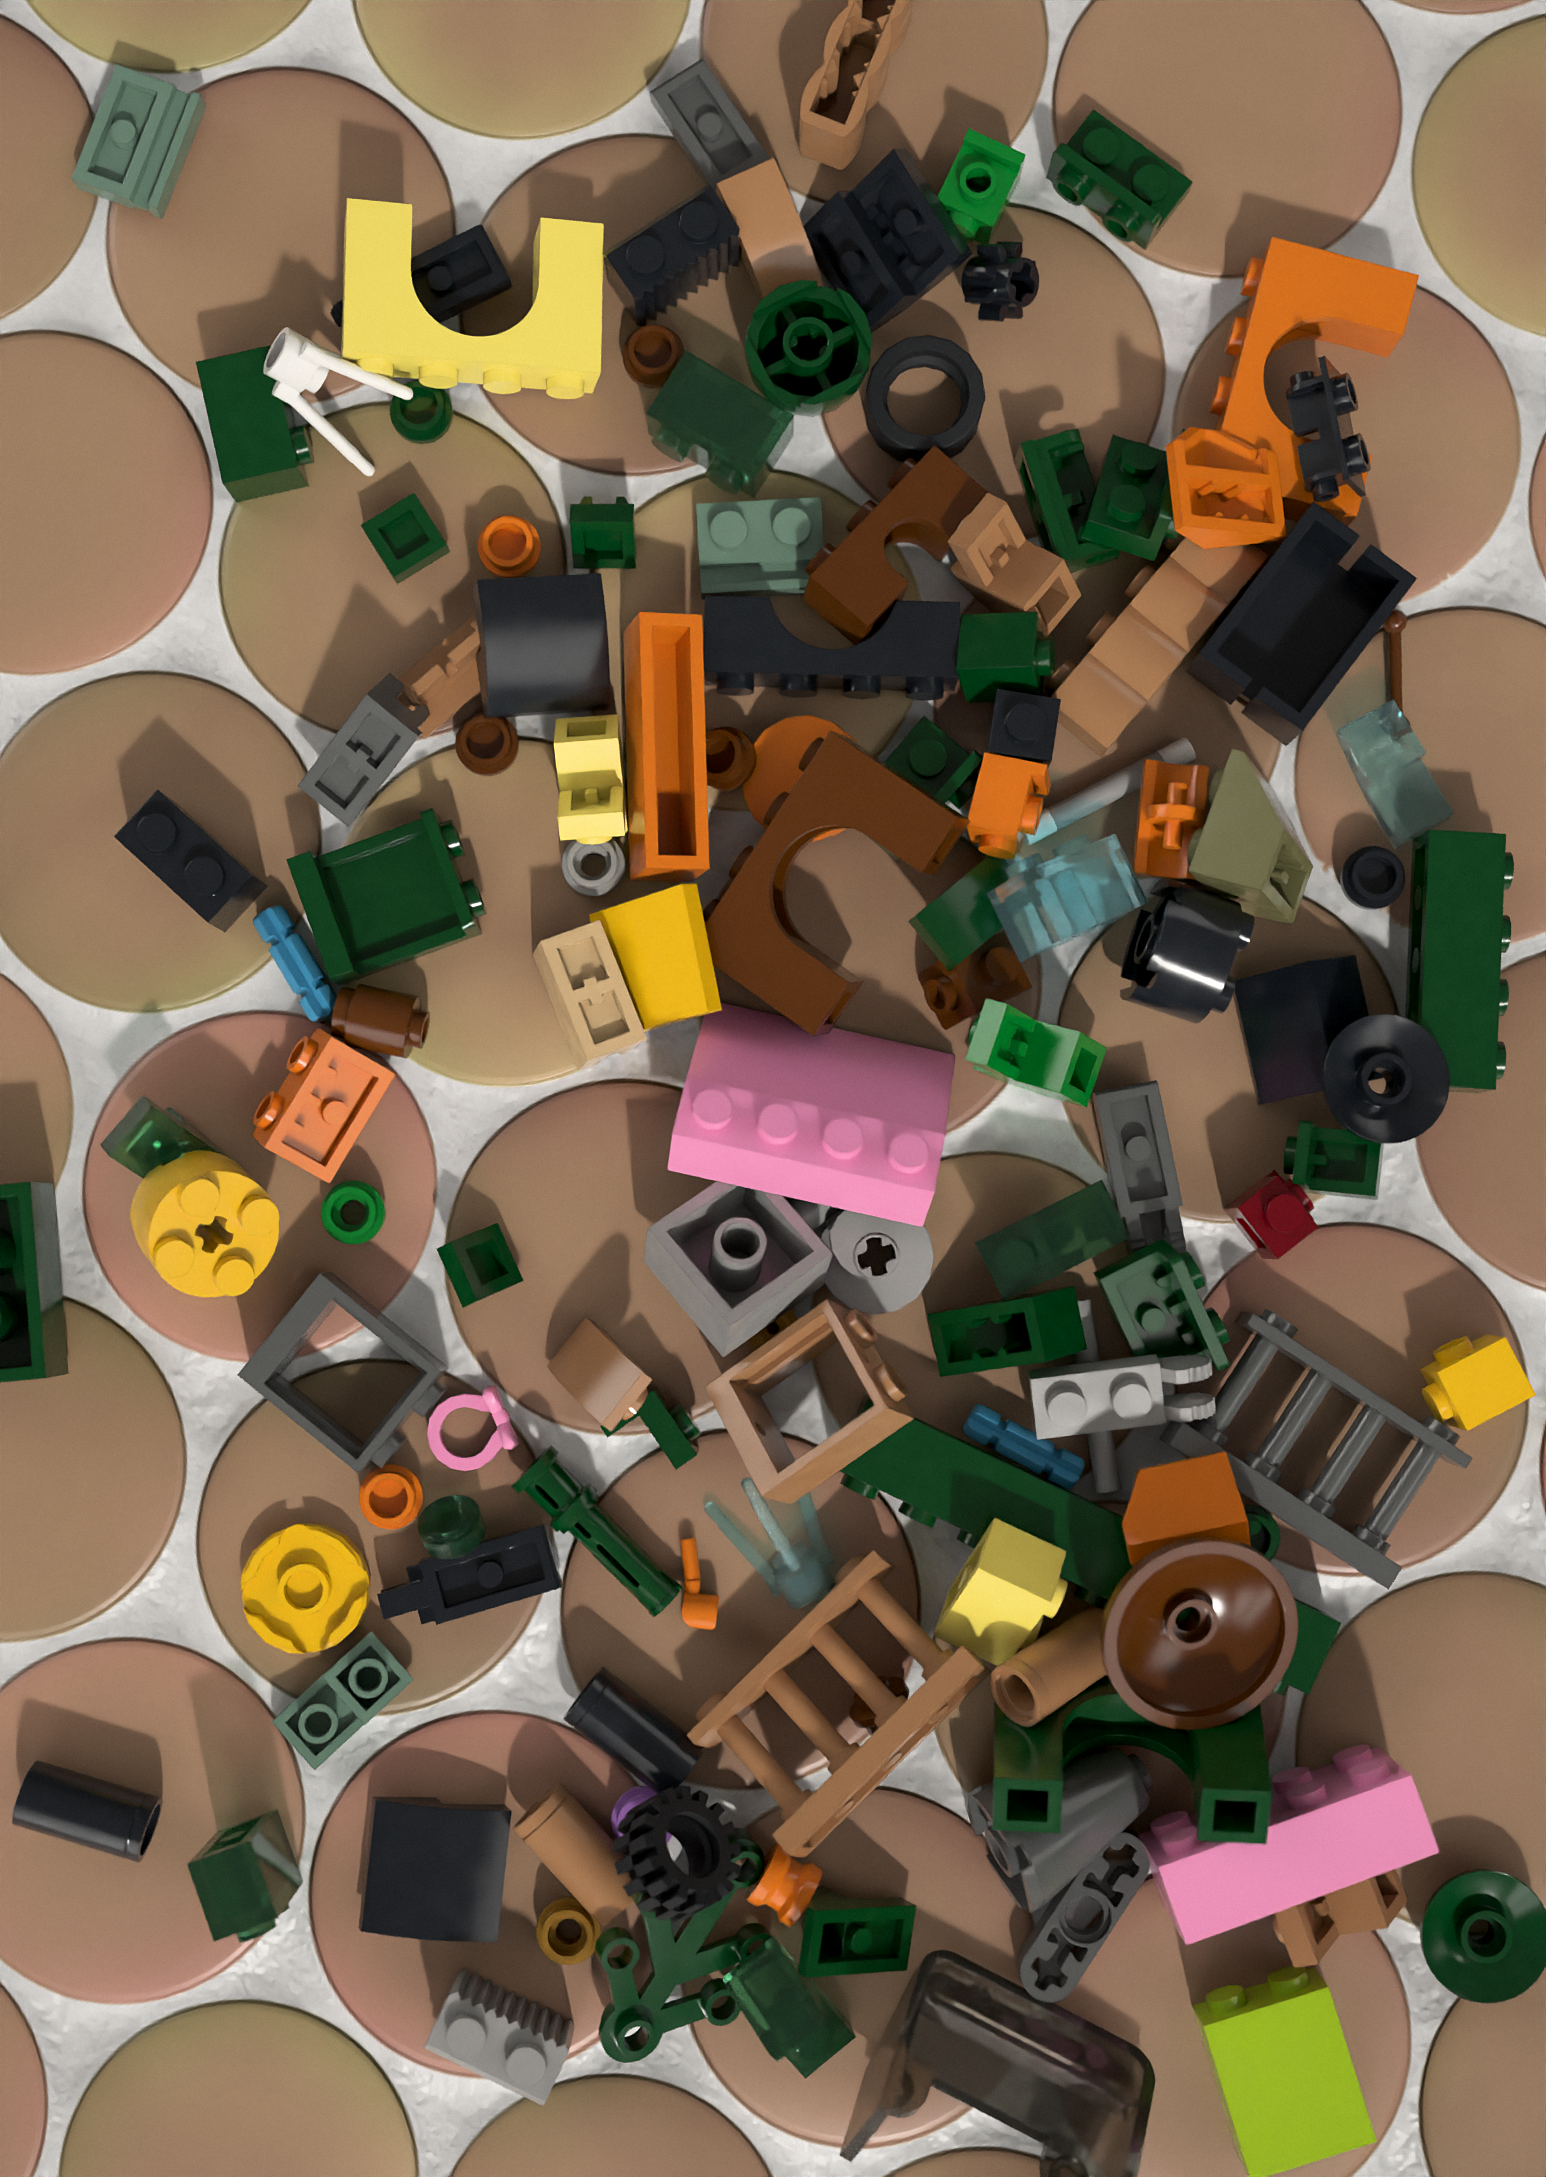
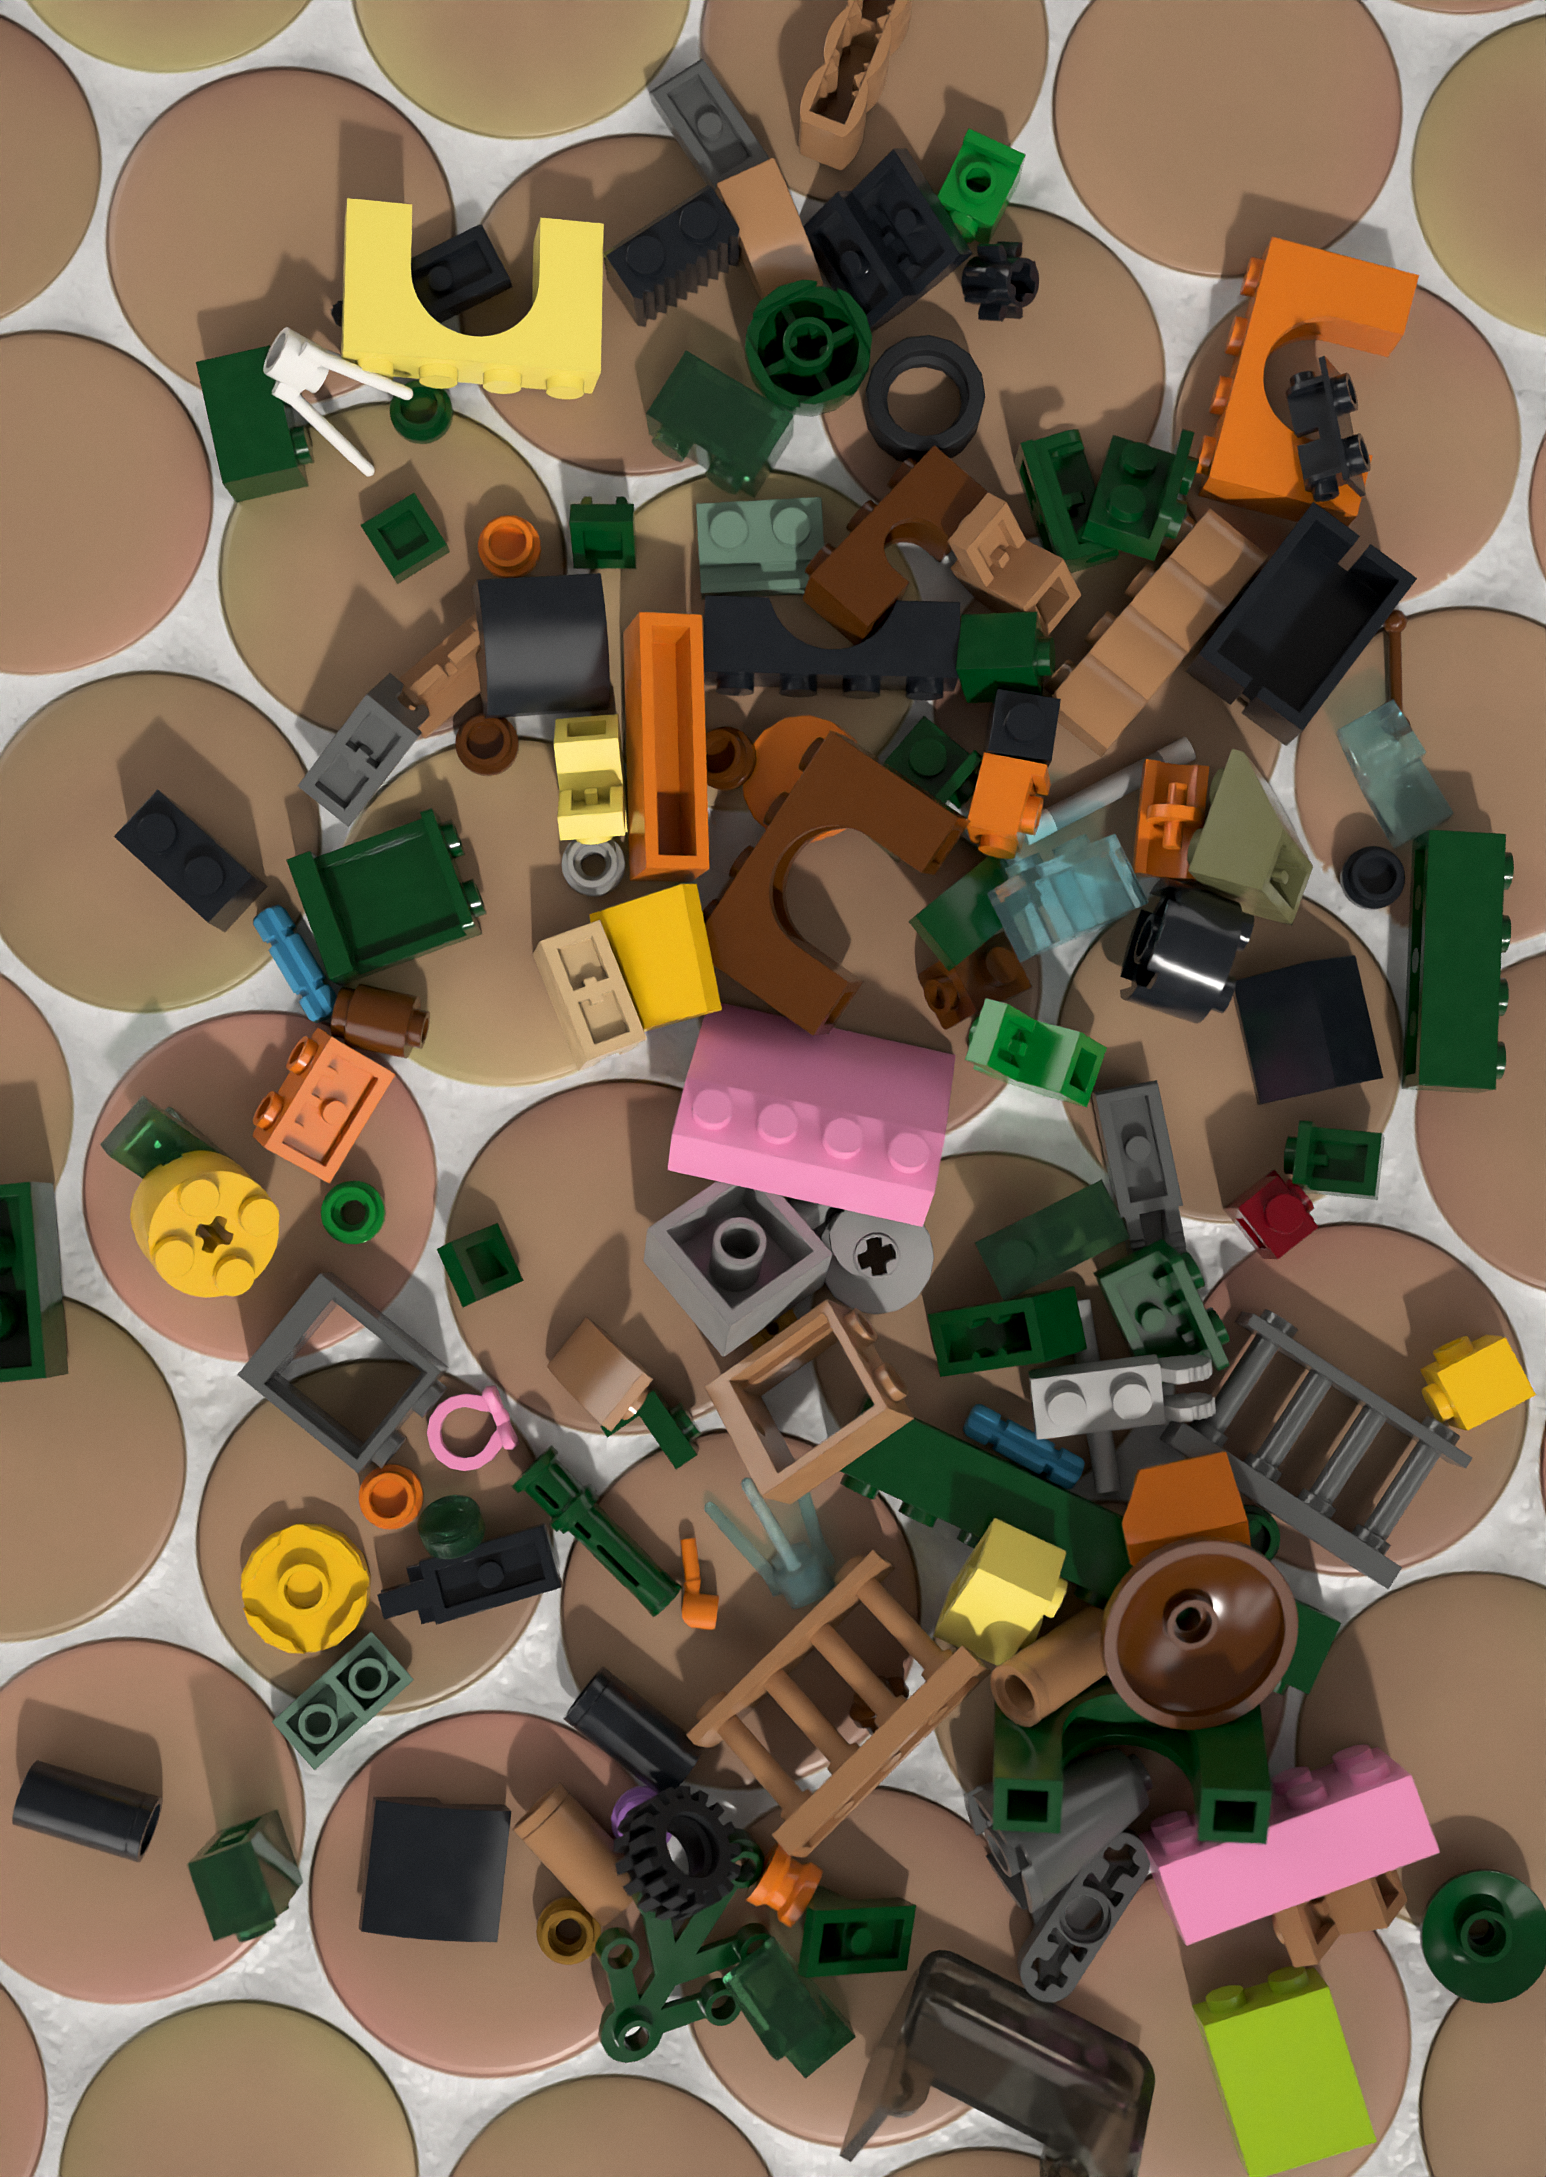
(138, 141): sand green plate -> none
(501, 2037): light grey brick -> none
(652, 355): reddish brown plate -> none
(1117, 180): dark green bracket -> none
(1224, 490): orange slope -> none
(1413, 1073): black dish -> none

